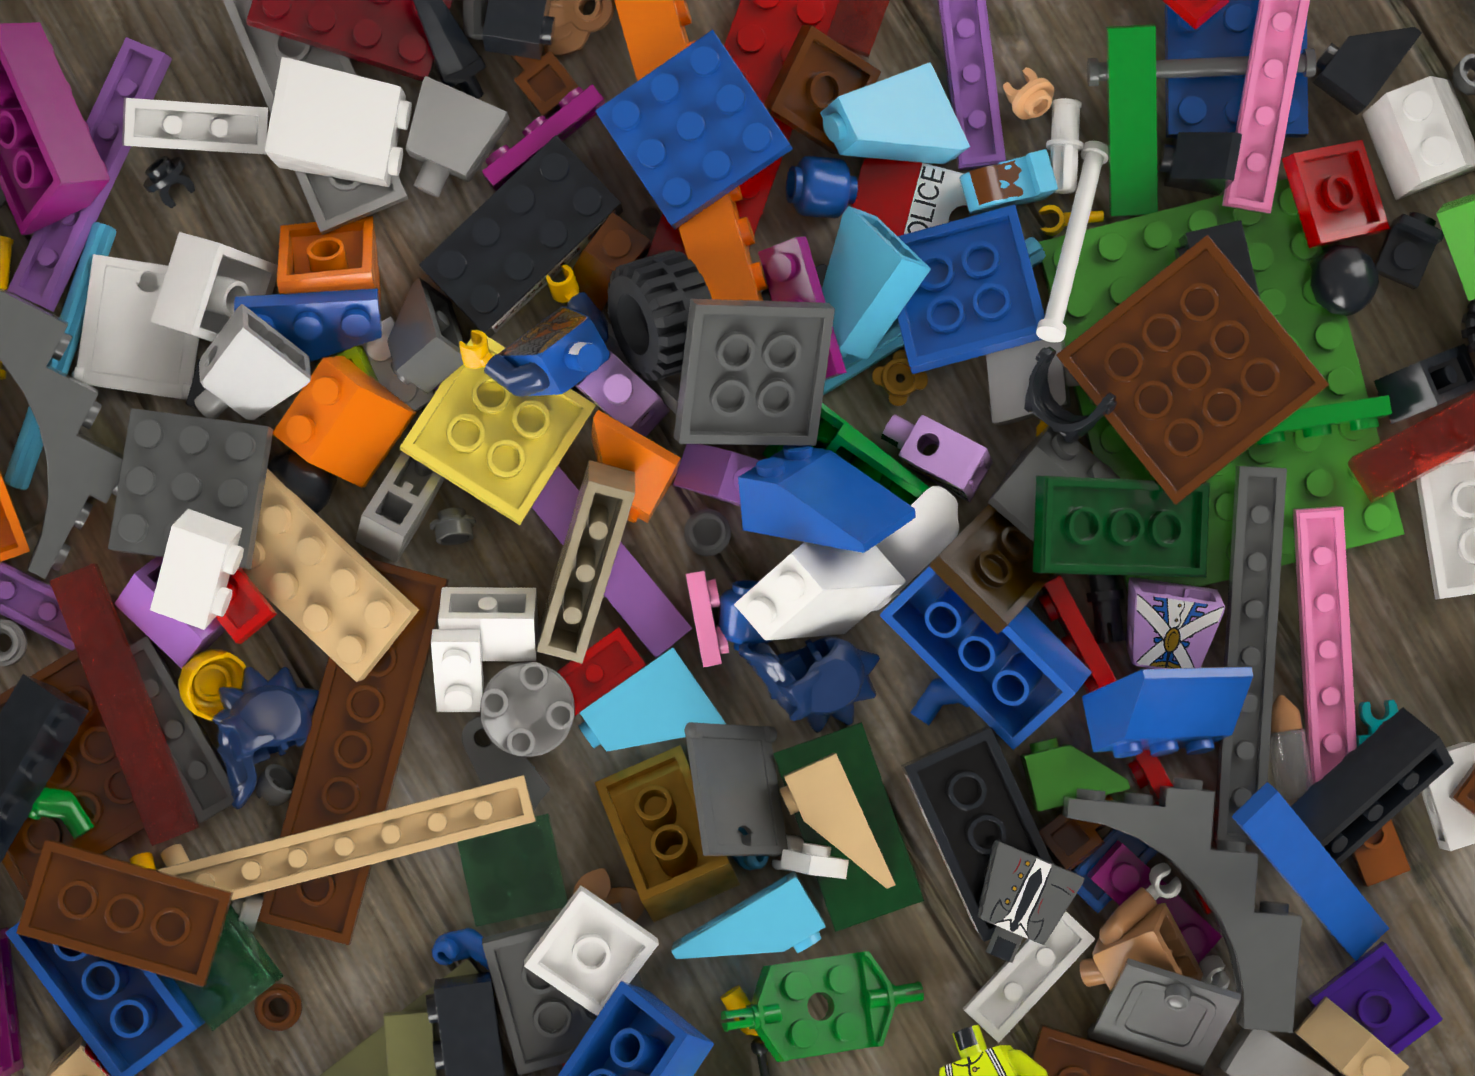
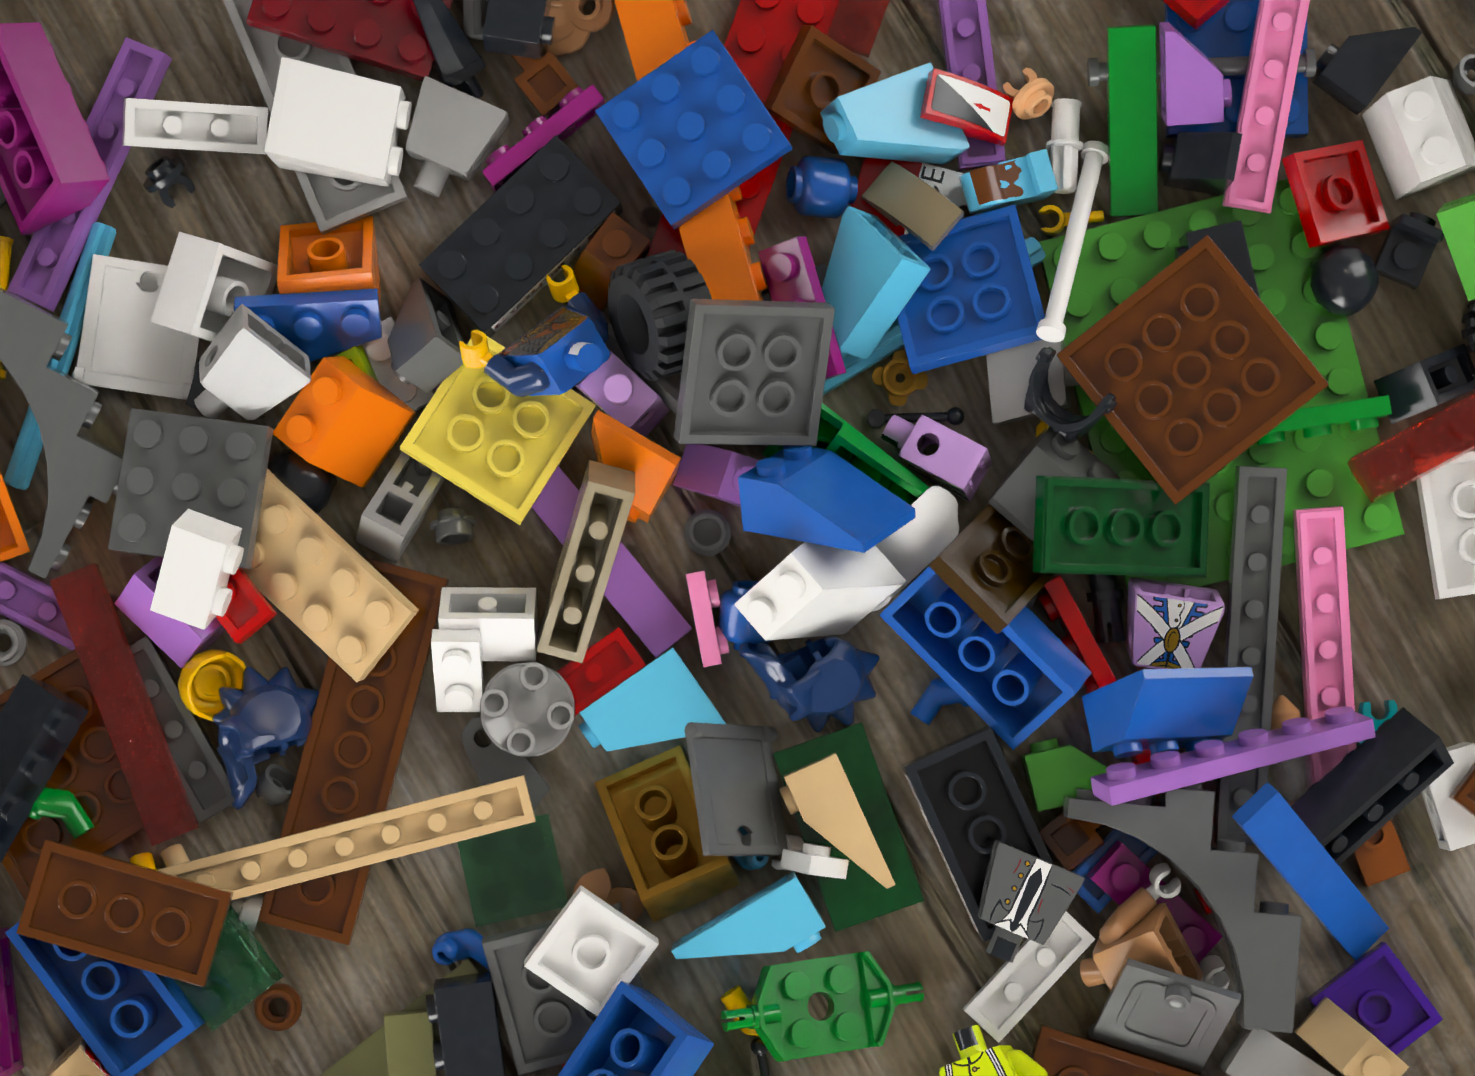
(913, 205): none -> dark tan slope
(954, 416): none -> black hinge
(967, 105): none -> slope
(1189, 82): none -> medium lavender slope
(1218, 759): none -> medium lavender plate

